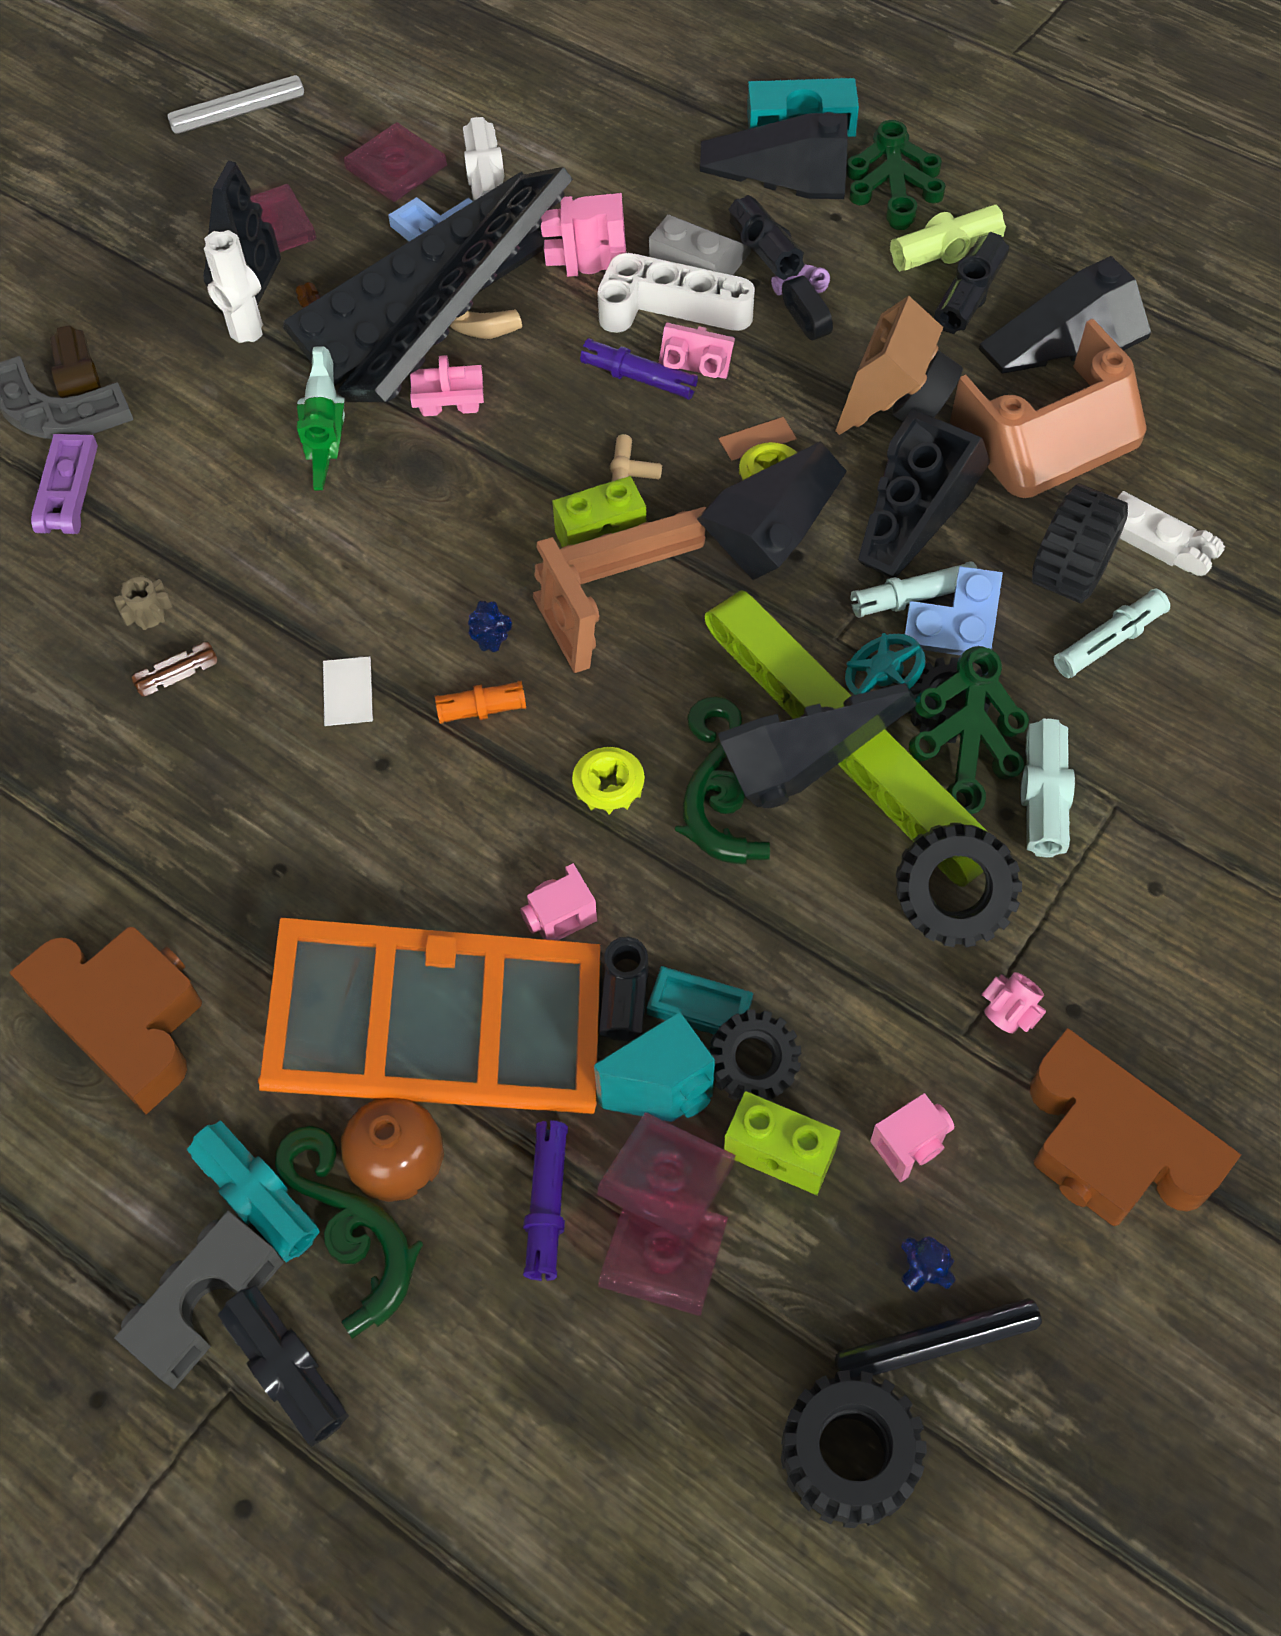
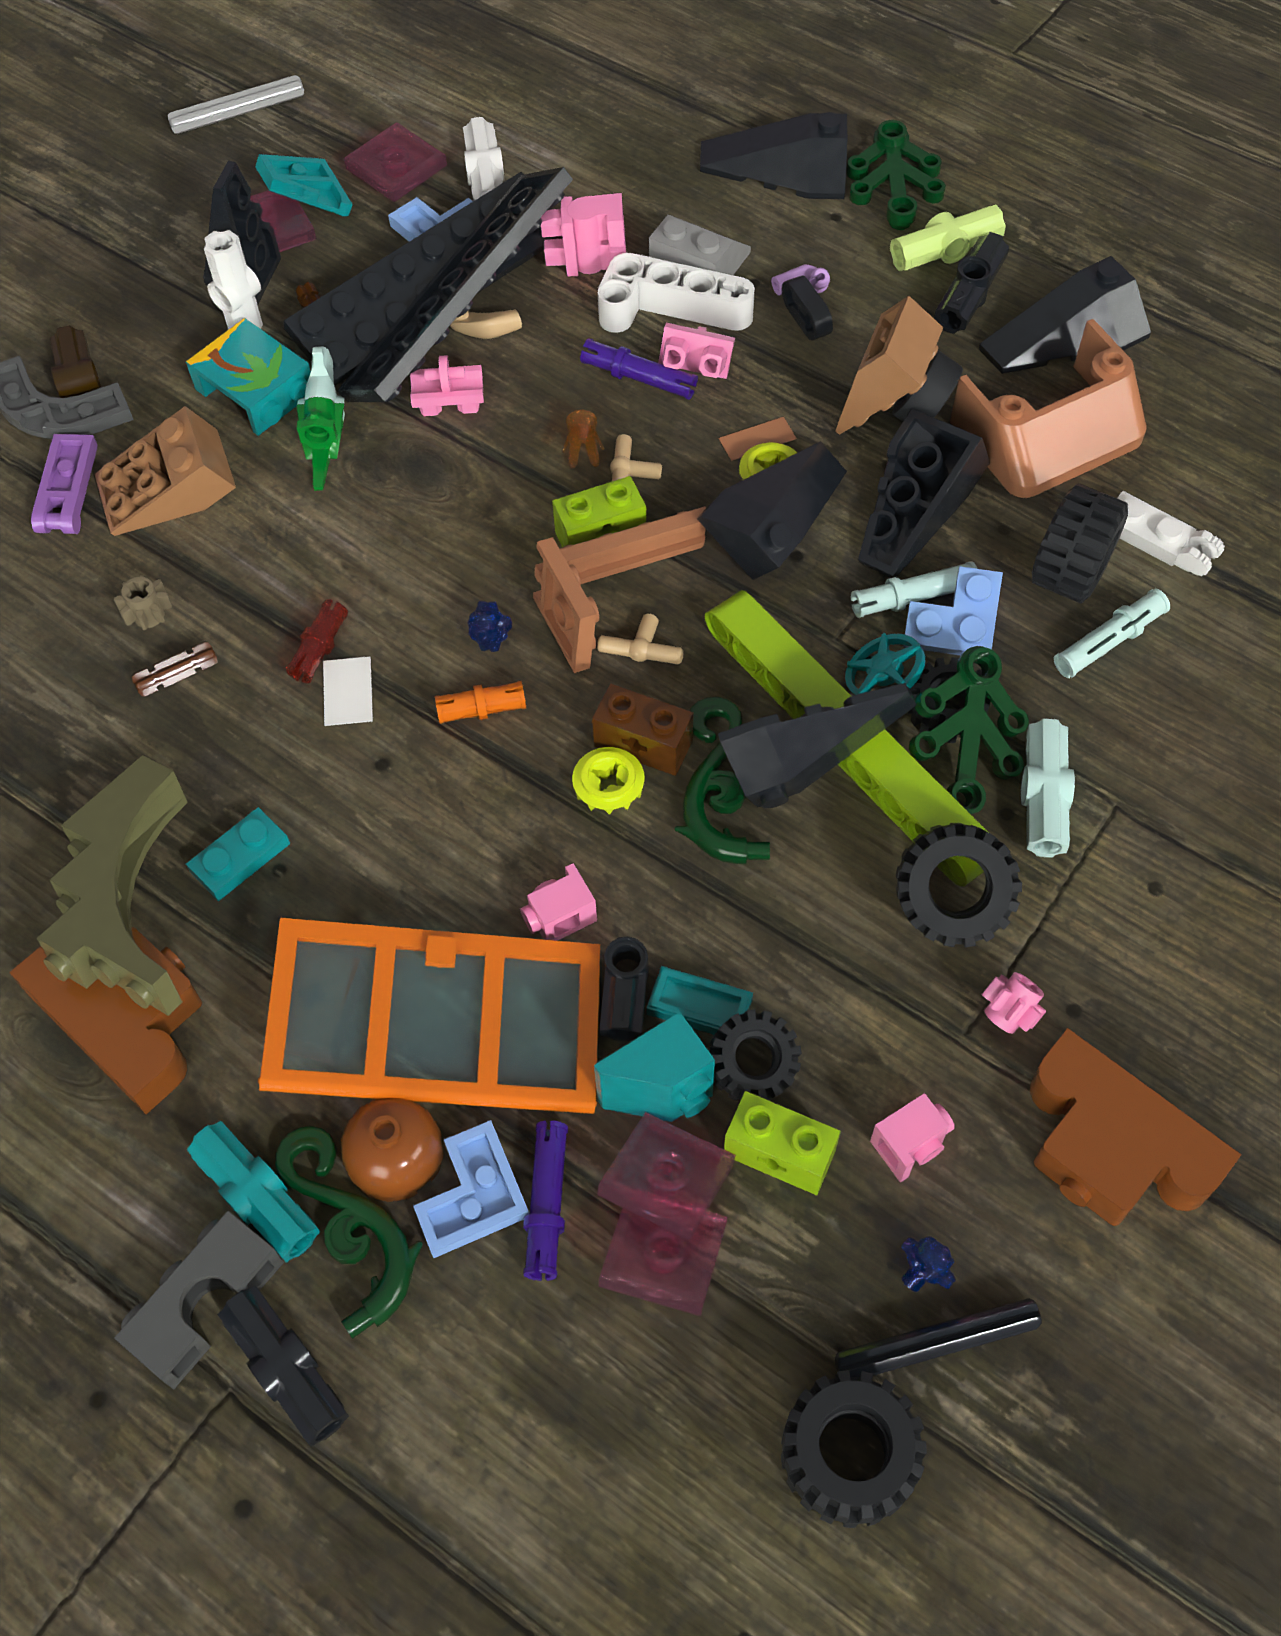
(97, 886): none -> olive arch
(165, 474): none -> medium nougat slope
(238, 854): none -> teal plate
(251, 372): none -> teal panel
(304, 180): none -> teal wing
(317, 641): none -> clear red pin
(483, 1202): none -> light blue plate
(582, 429): none -> clear orange piece
(641, 647): none -> tan piece
(644, 727): none -> reddish brown brick
(766, 237): black piece -> none
(788, 99): teal arch -> none

